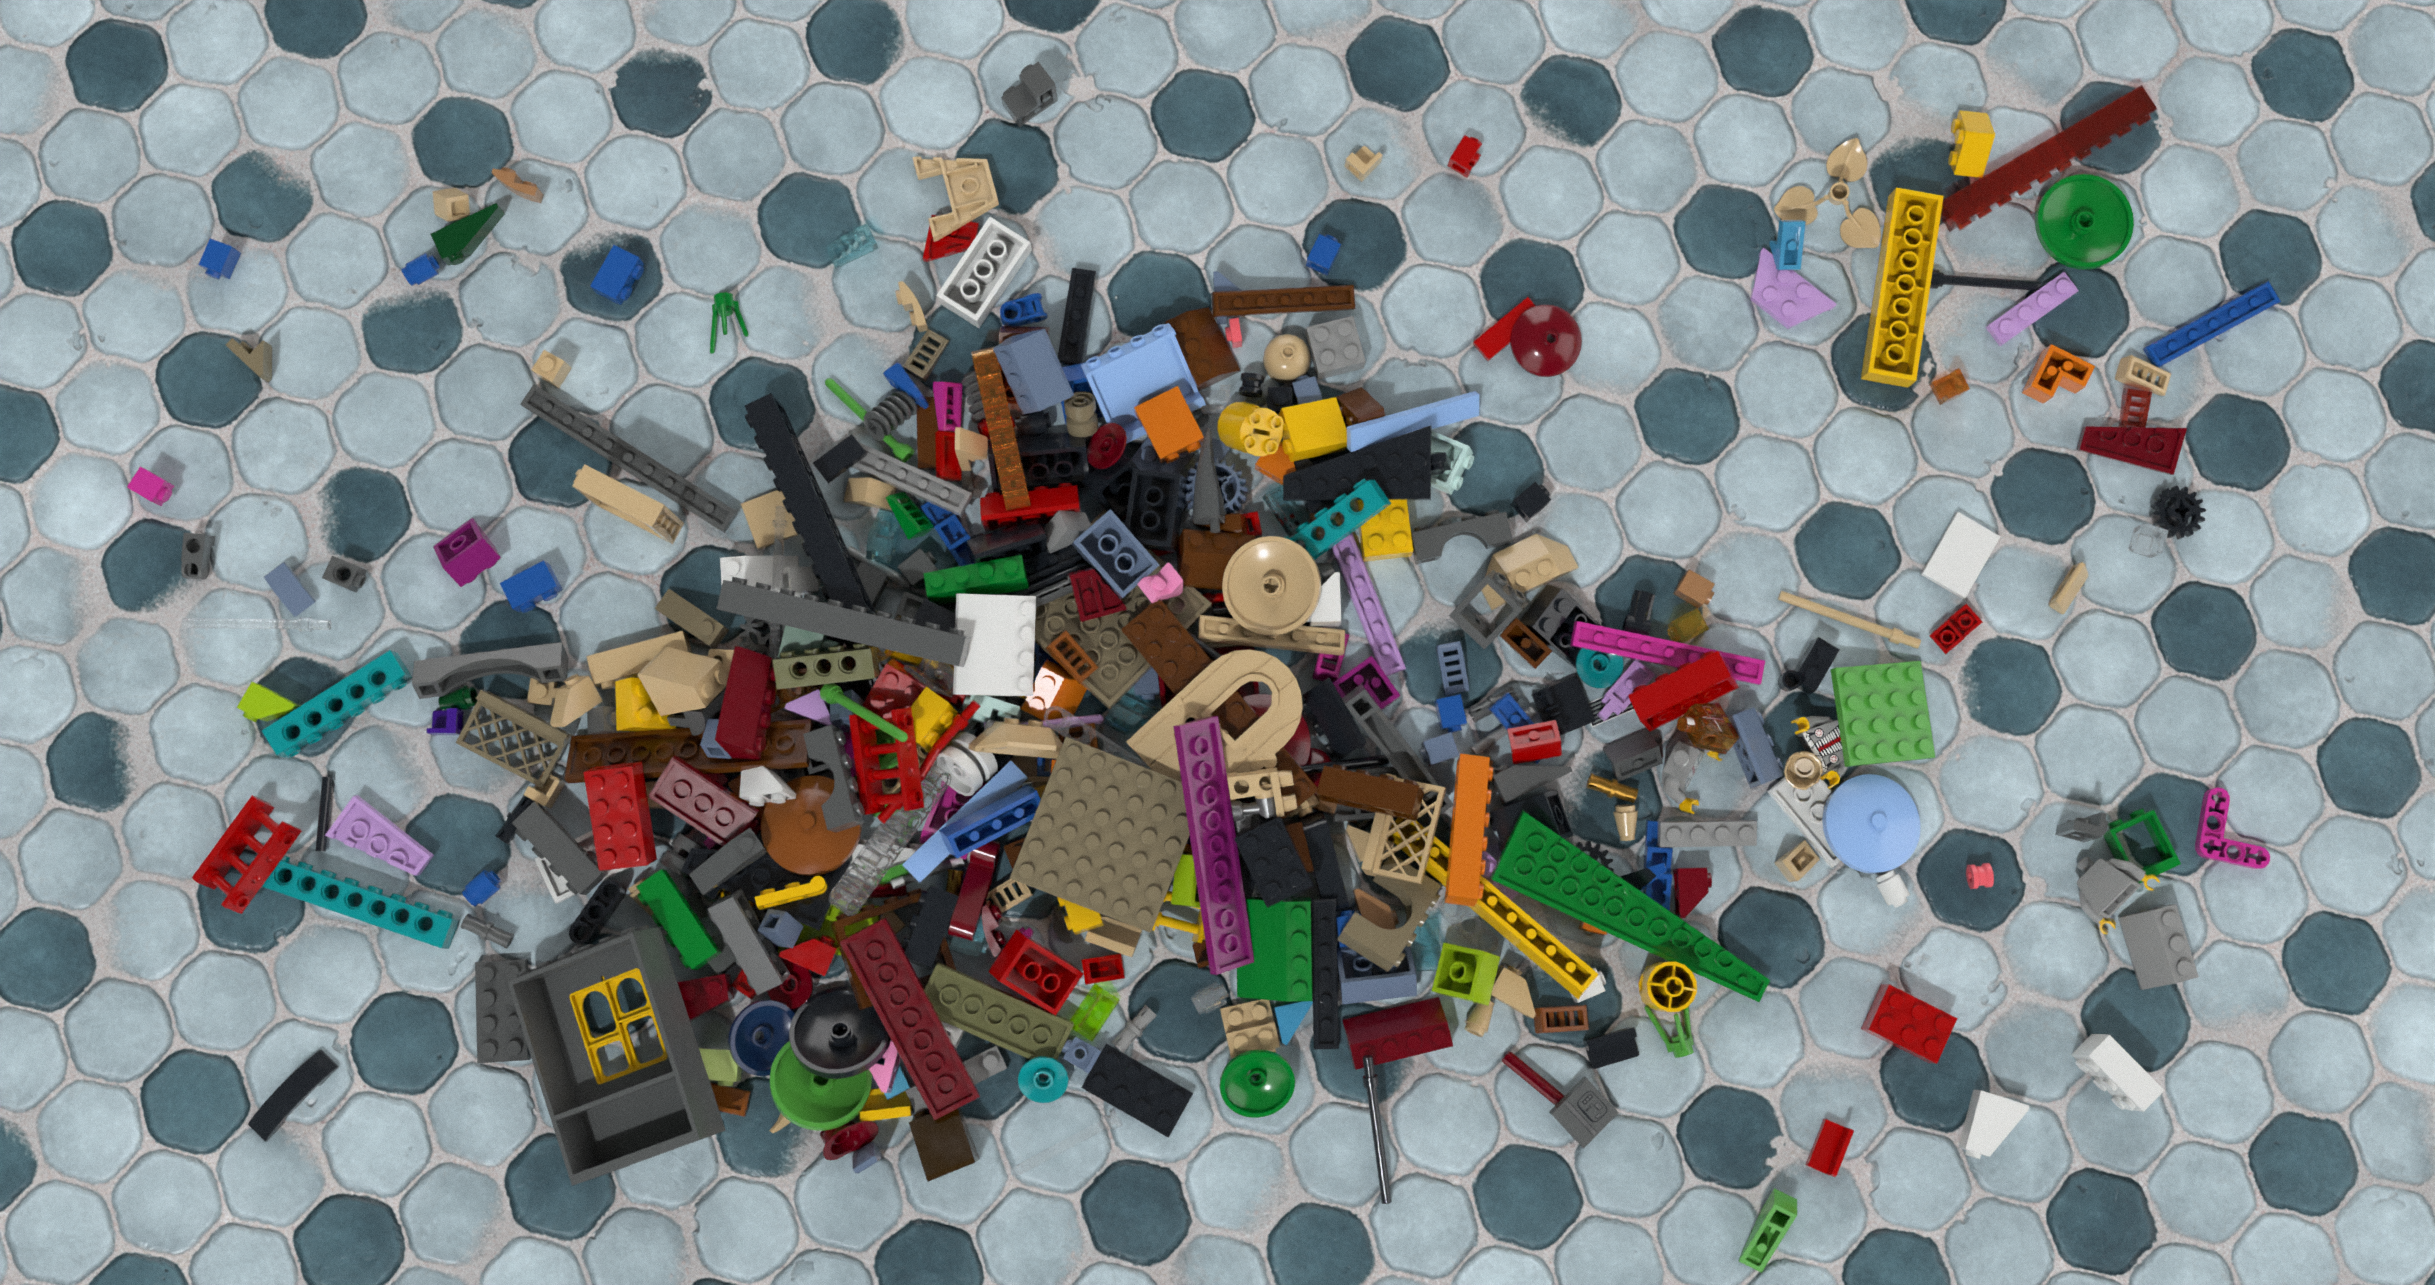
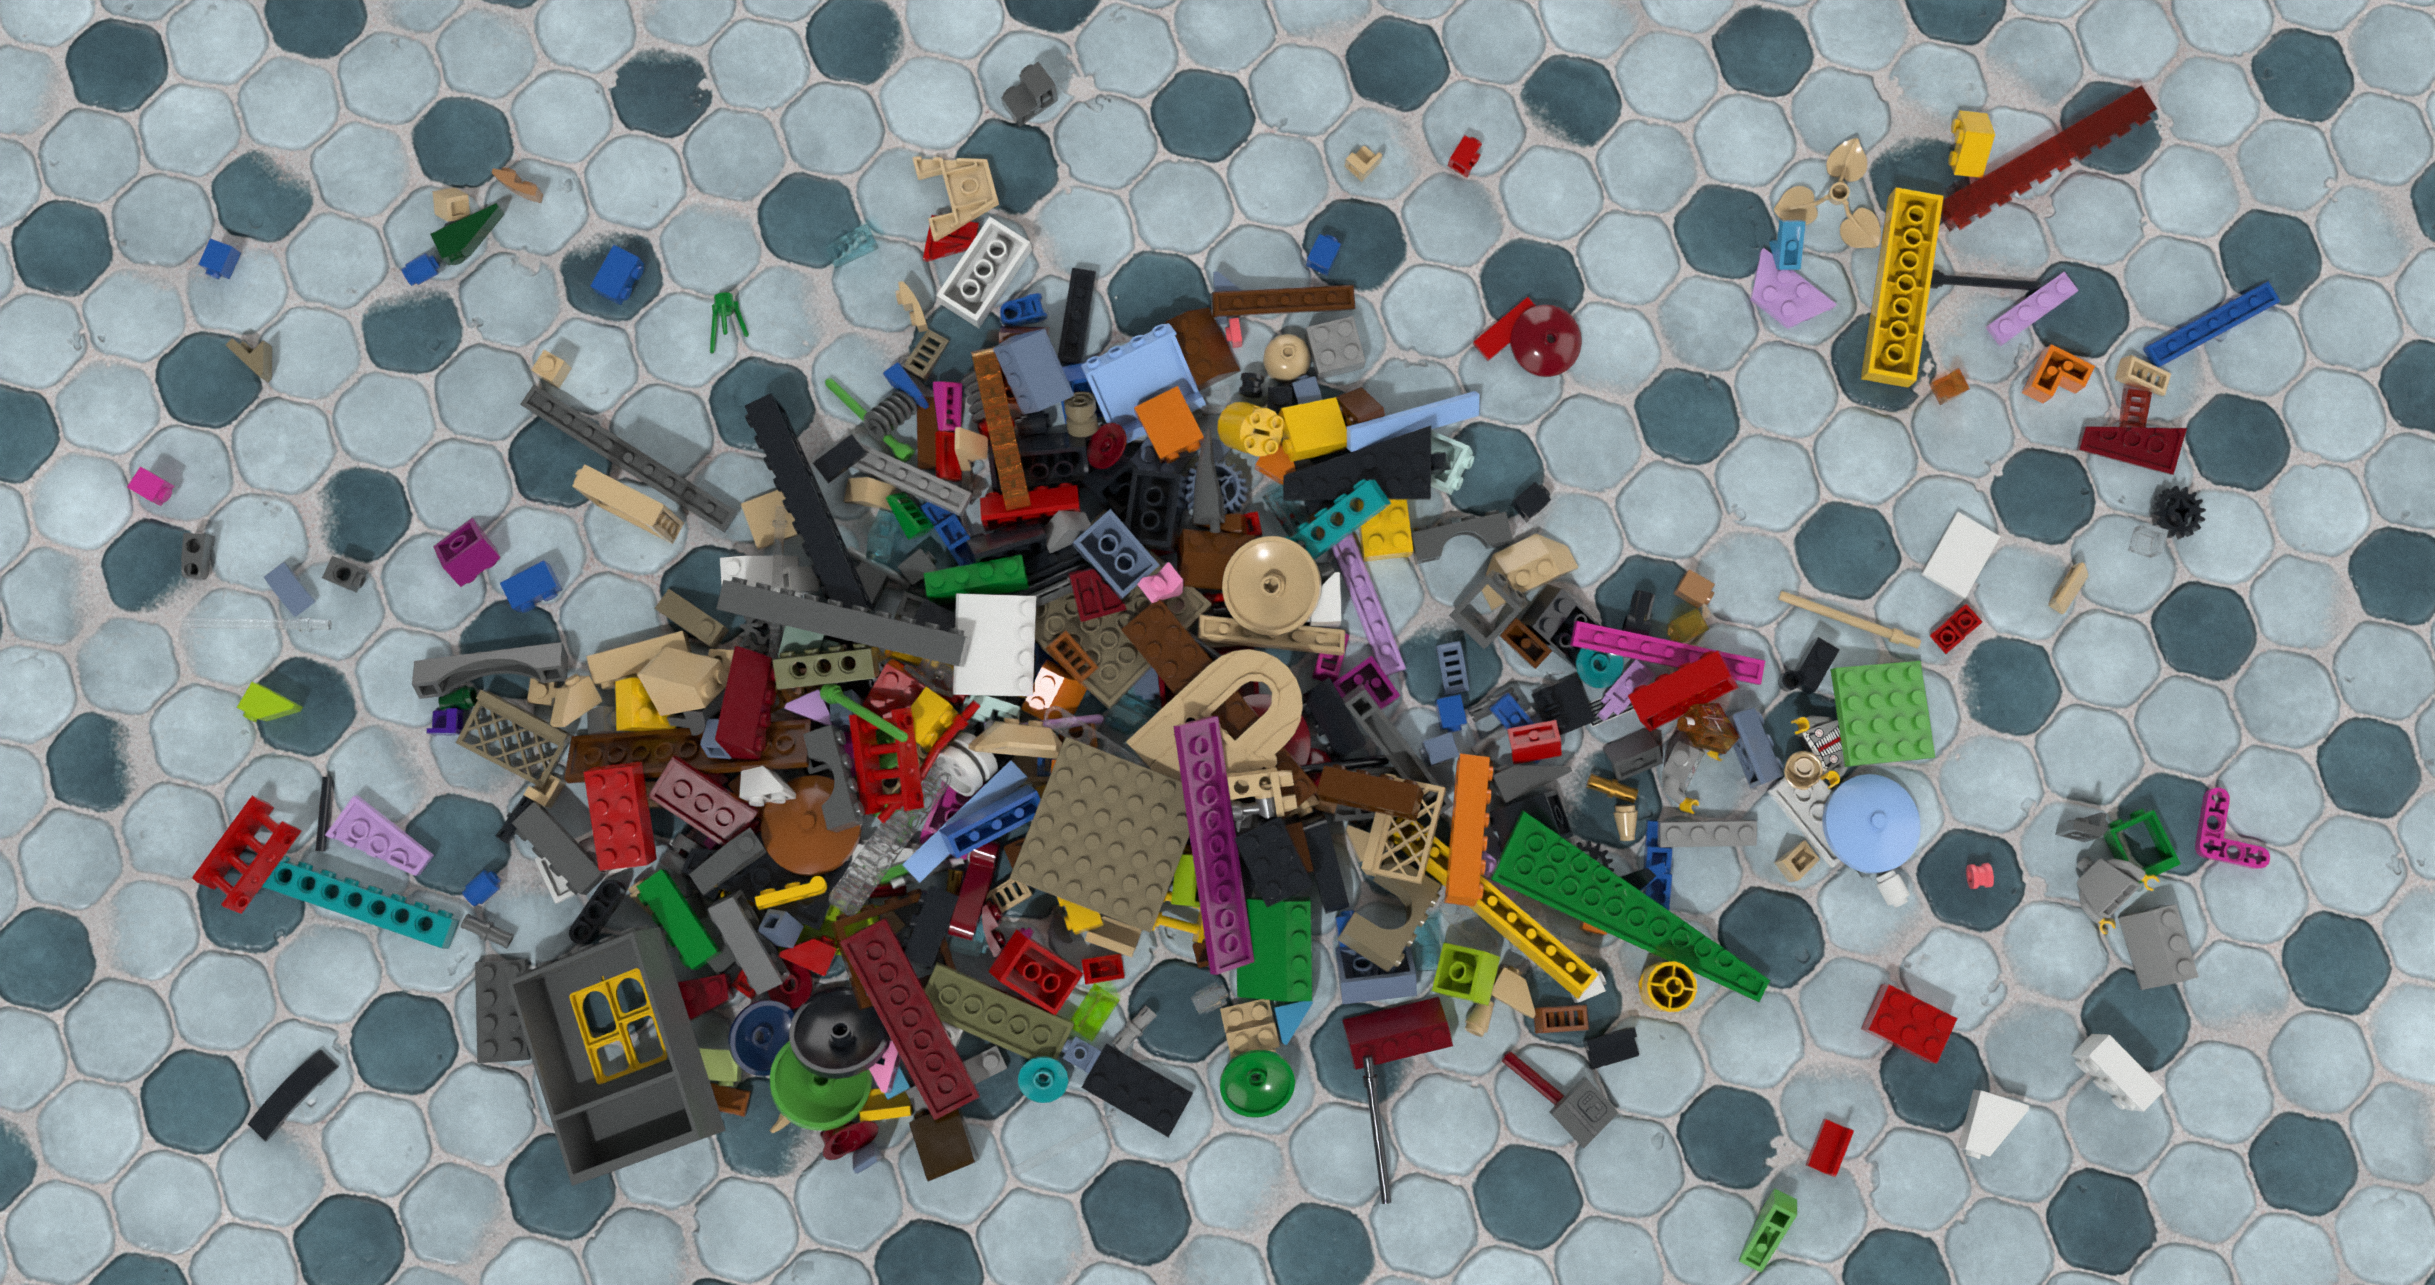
(280, 732): teal brick -> none
(1324, 974): black tile -> none
(1375, 910): medium nougat slope -> none
(1681, 1043): bright green plant -> none
(1690, 888): dark red slope -> none
(2084, 221): green dish -> none

